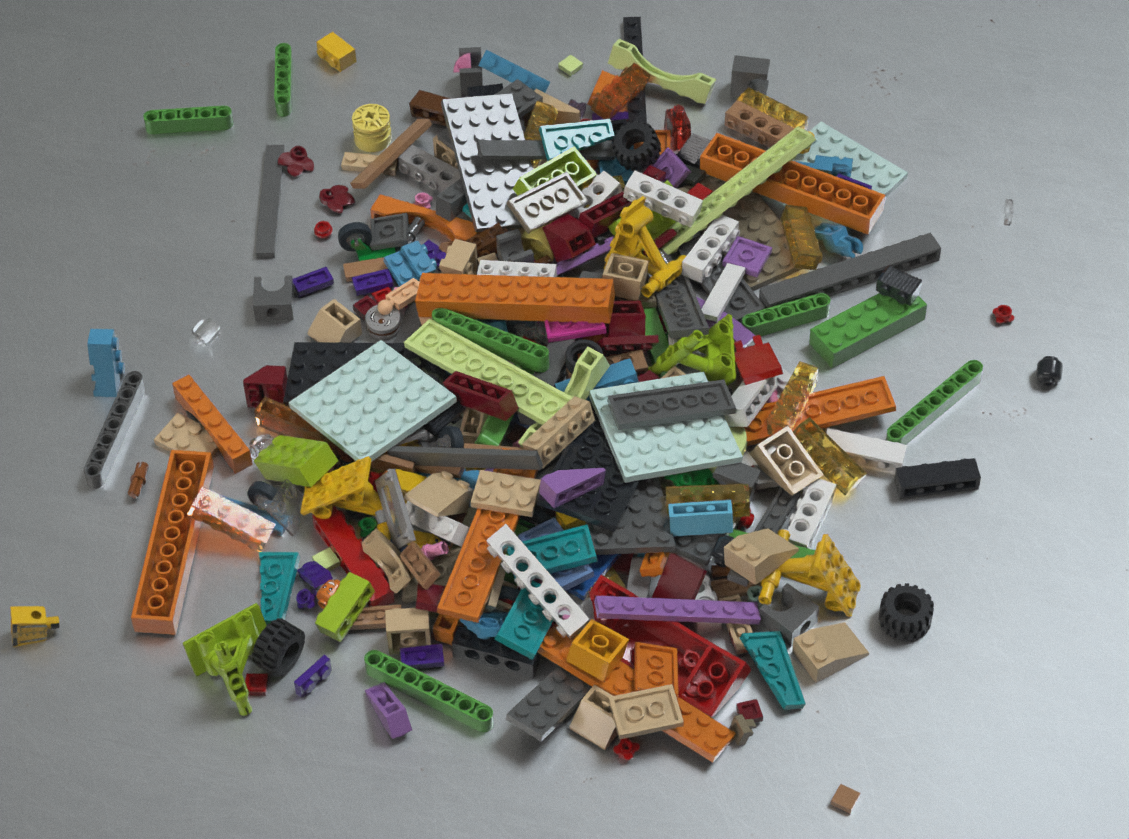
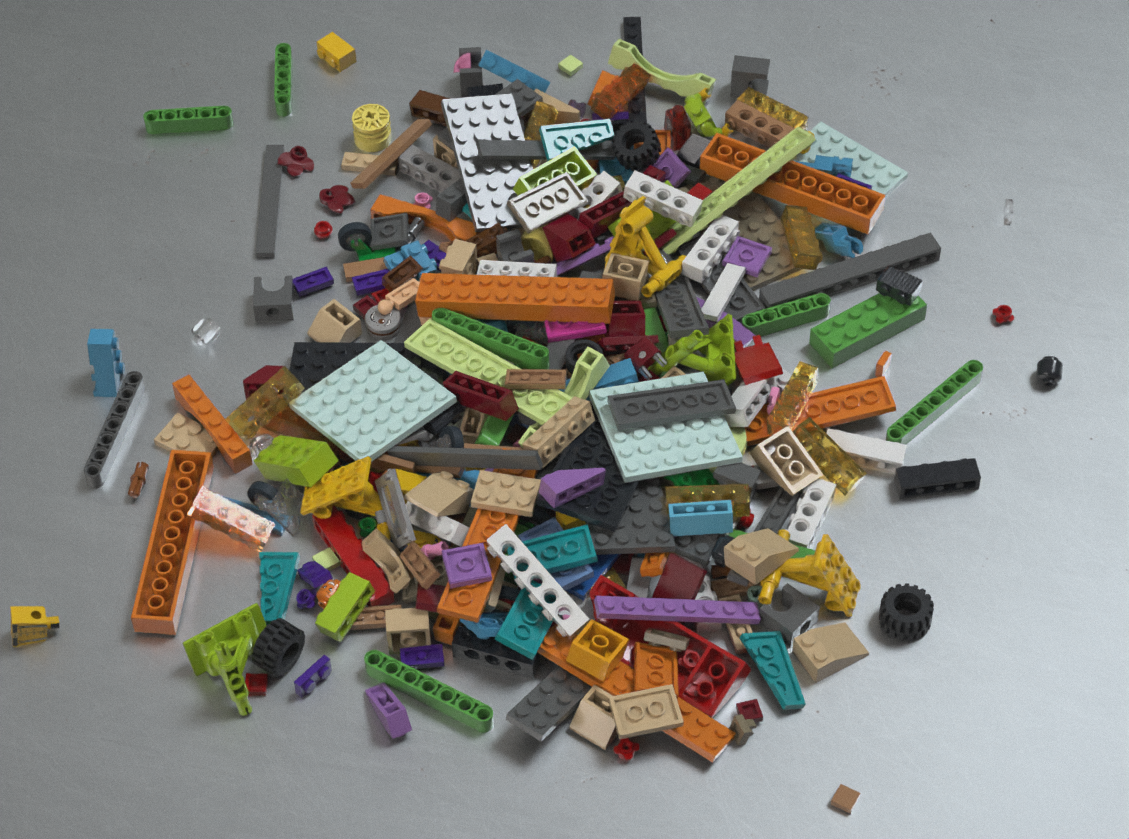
(254, 404): none -> clear yellow brick
(401, 274): none -> reddish brown slope
(466, 565): none -> medium lavender tile
(535, 379): none -> medium nougat tile
(643, 355): none -> dark red piece
(659, 638): none -> dark tan plate
(700, 116): none -> lime torso
(775, 394): none -> bright pink tile
(883, 364): none -> orange tile

